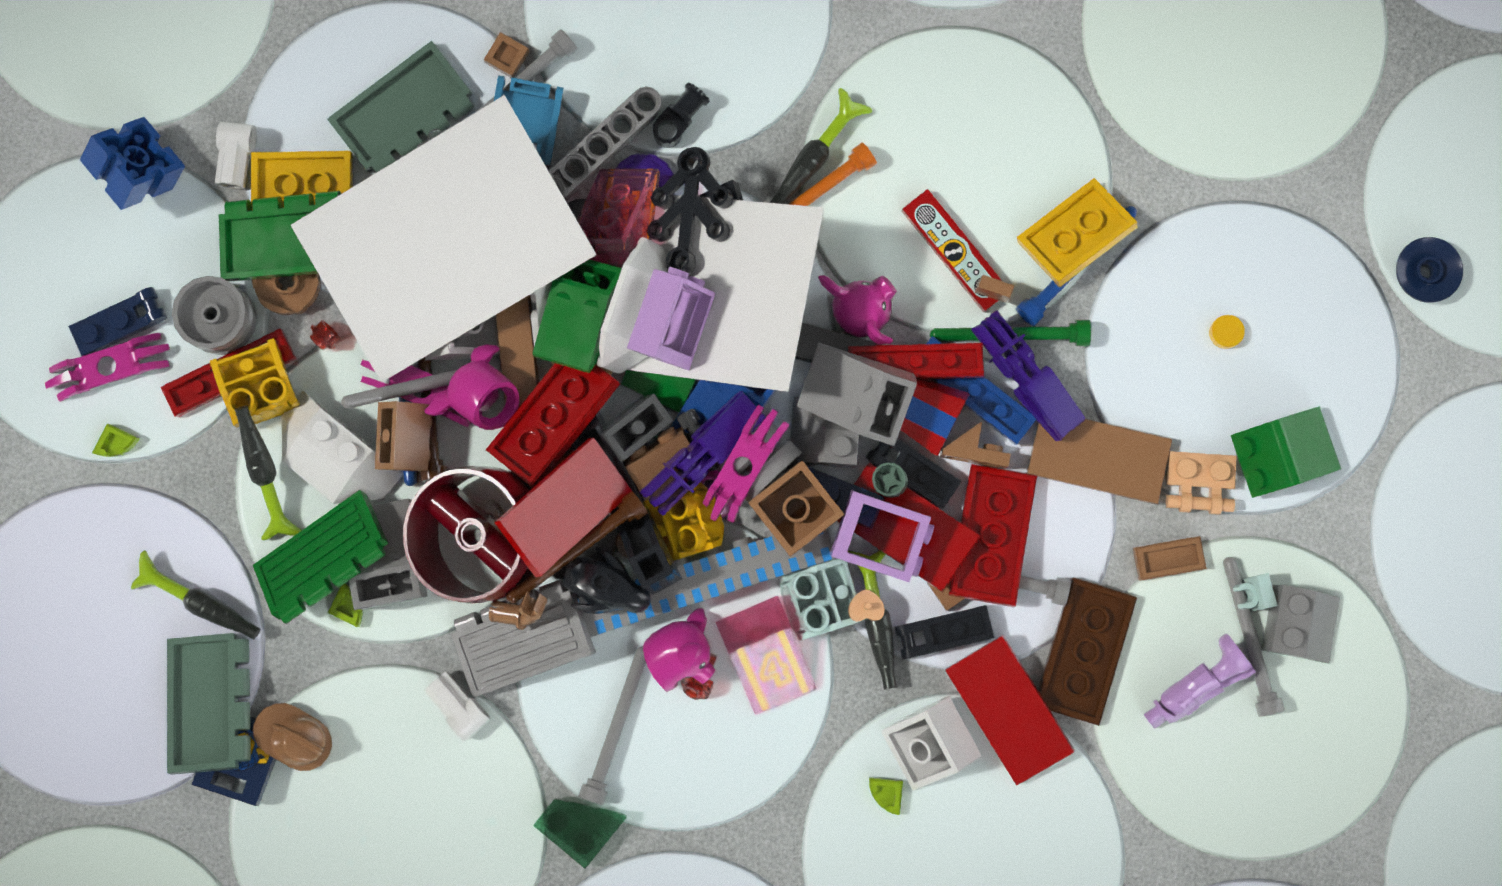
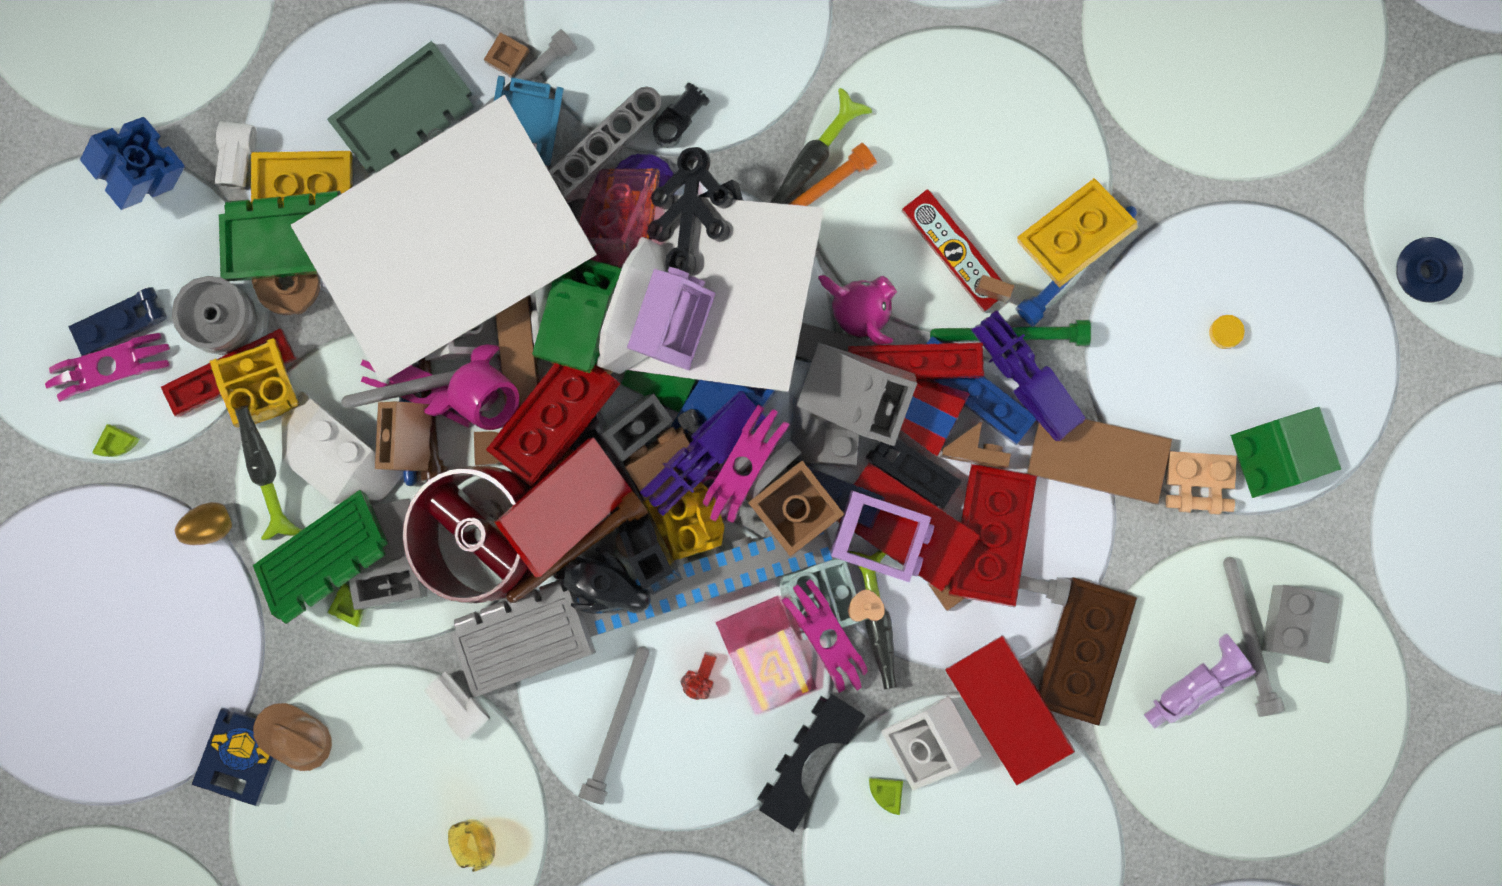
(195, 600): pearl dark grey piece -> none
(203, 524): none -> pearl gold animal
(205, 703): sand green hinge -> none
(324, 335): clear red plate -> none
(472, 844): none -> clear yellow hair
(481, 442): none -> medium nougat tile
(518, 615): medium nougat piece -> none
(578, 828): clear green wing -> none
(679, 652): dark pink piece -> none
(786, 798): none -> black arch
(815, 624): none -> dark pink piece
(885, 477): sand green wheel -> none
(946, 631): black plate -> none
(1169, 558): medium nougat tile -> none
(1258, 593): light aqua tile -> none

